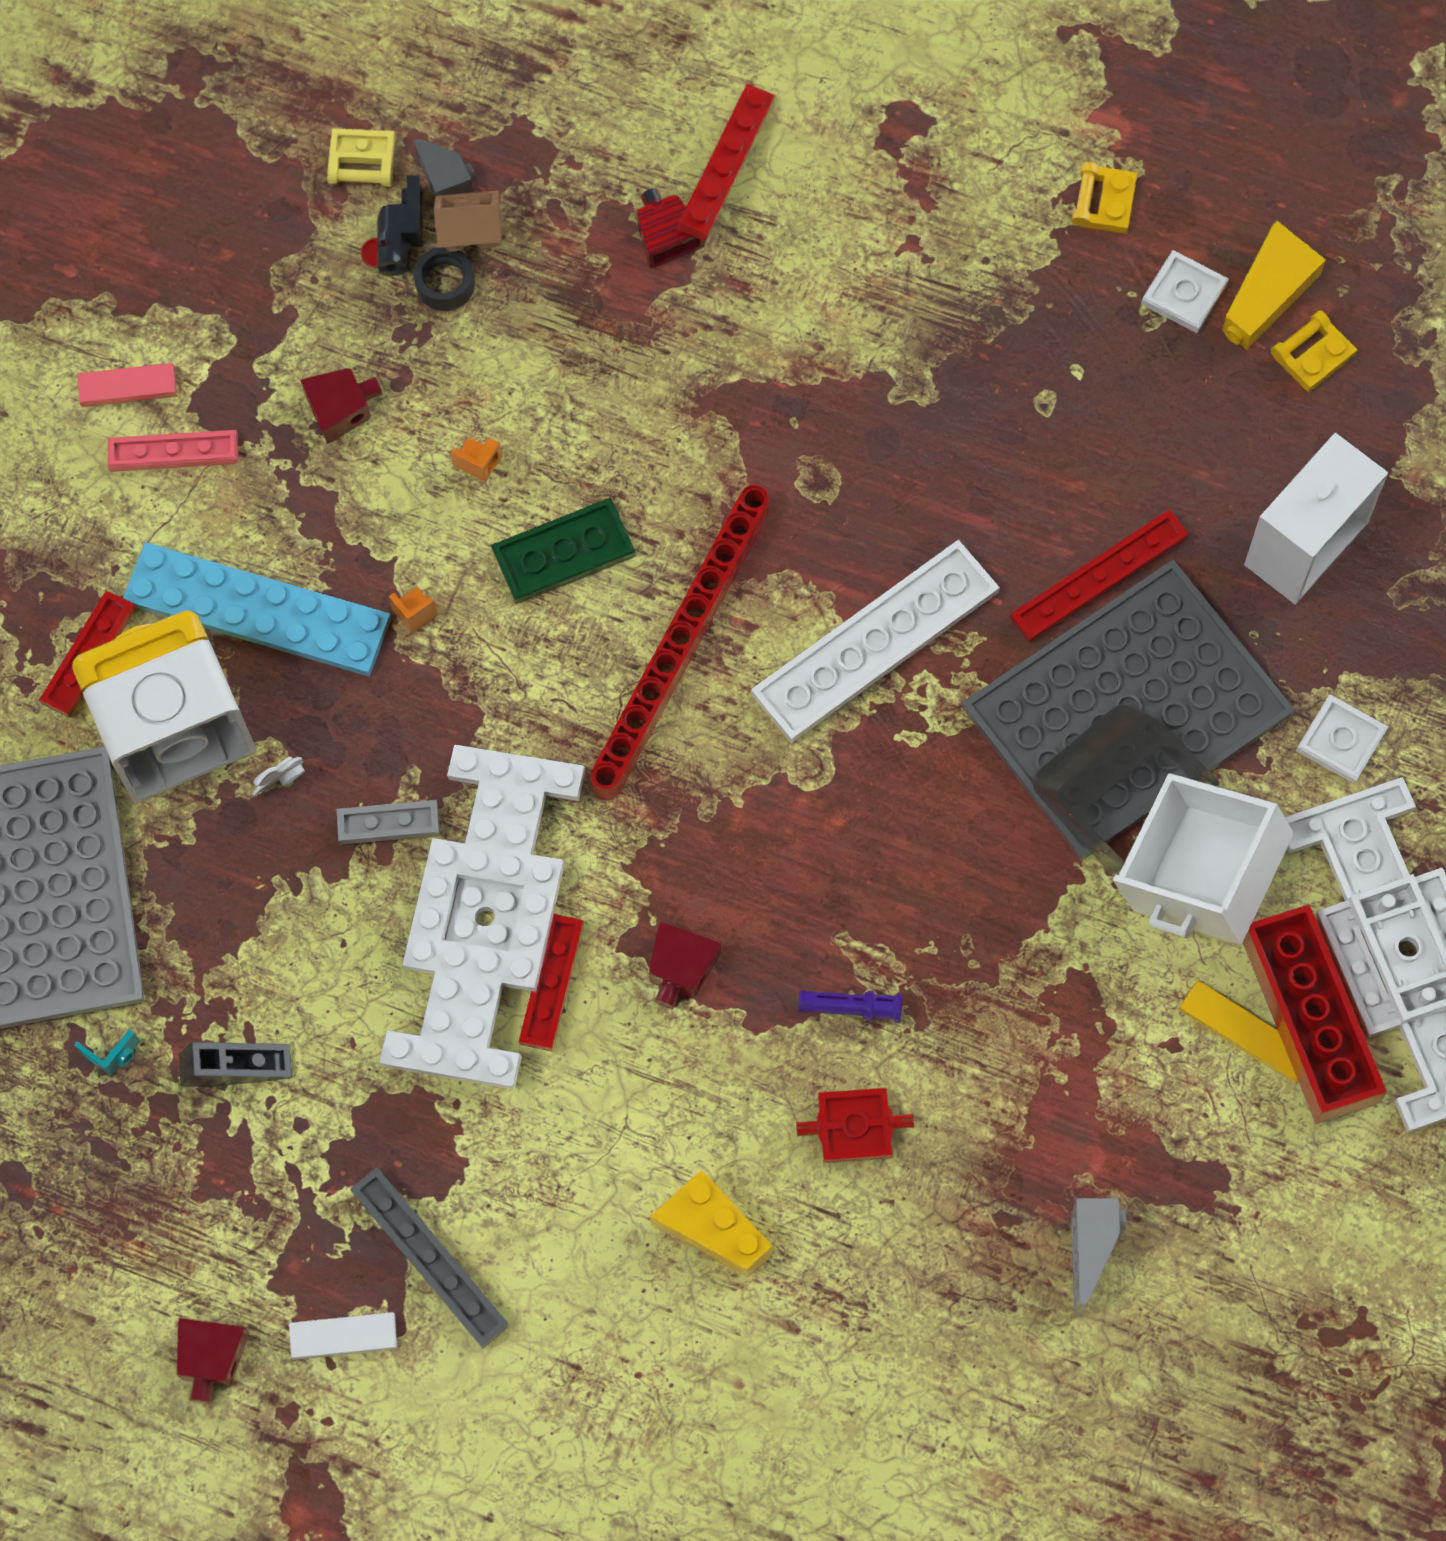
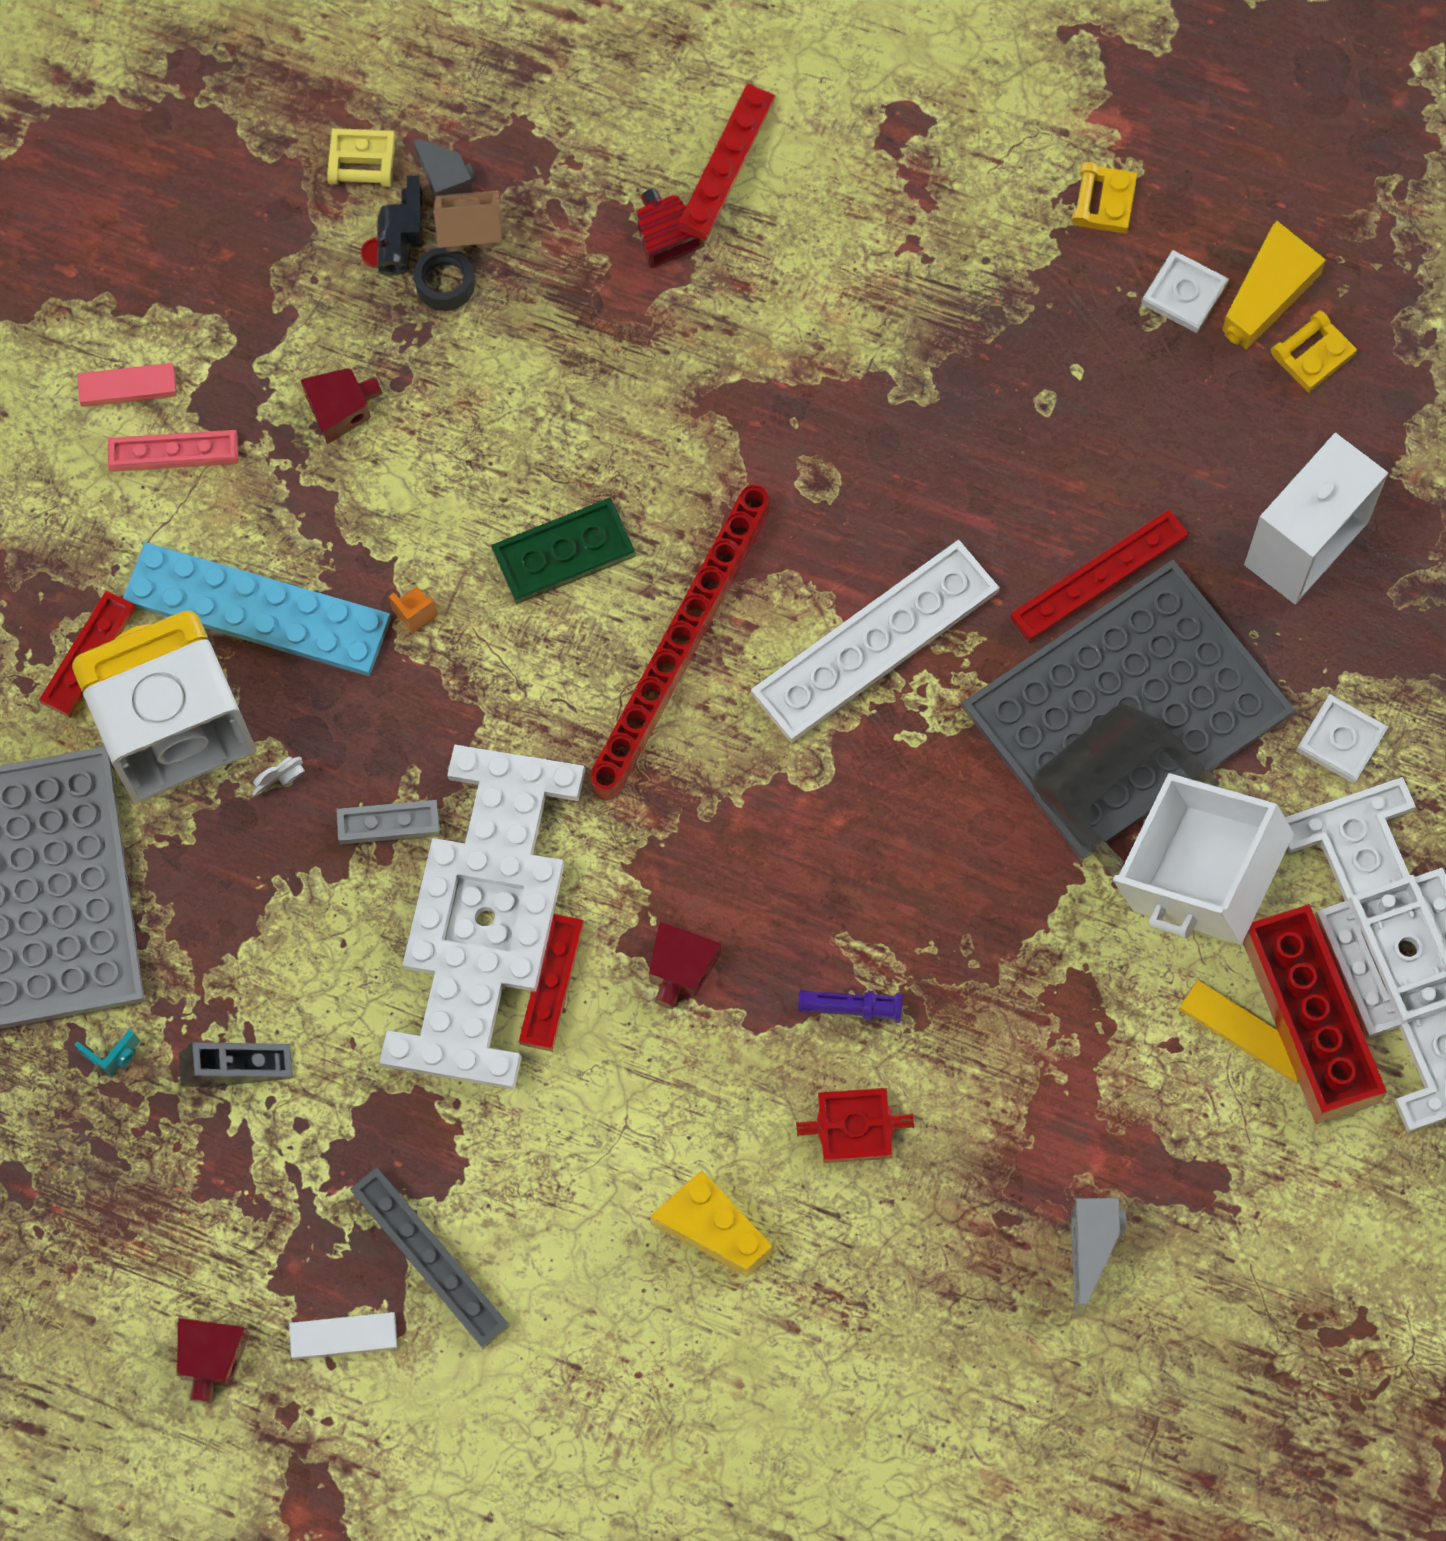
(477, 458): orange panel -> none

